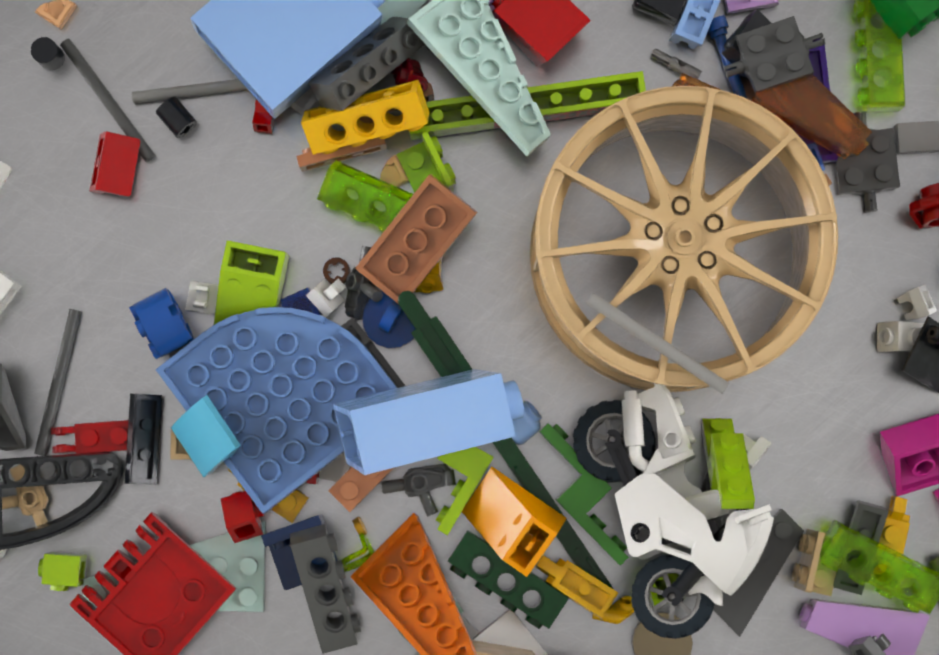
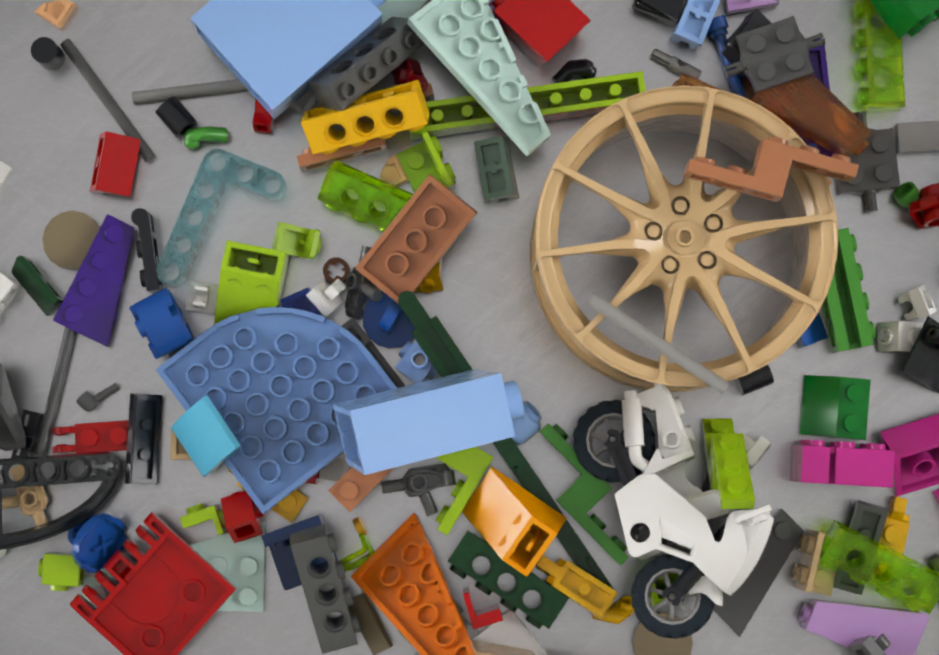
(32, 430): none -> black piece
(36, 285): none -> dark green slope
(69, 238): none -> dark tan tile
(90, 402): none -> dark grey hand
(96, 288): none -> dark purple wing
(96, 541): none -> blue tile
(147, 249): none -> black plate
(199, 514): none -> lime bracket
(208, 133): none -> bright green arm
(208, 207): none -> clear light blue beam
(297, 241): none -> lime bracket
(370, 624): none -> dark tan piece
(407, 364): none -> light blue brick
(483, 616): none -> red panel
(496, 169): none -> sand green hinge
(572, 68): none -> black arm
(755, 380): none -> black piece
(771, 169): none -> nougat bracket
(814, 333): none -> blue slope
(834, 407): none -> green slope
(842, 463): none -> dark pink piece
(845, 302): none -> bright green brick
(906, 194): none -> bright green hinge

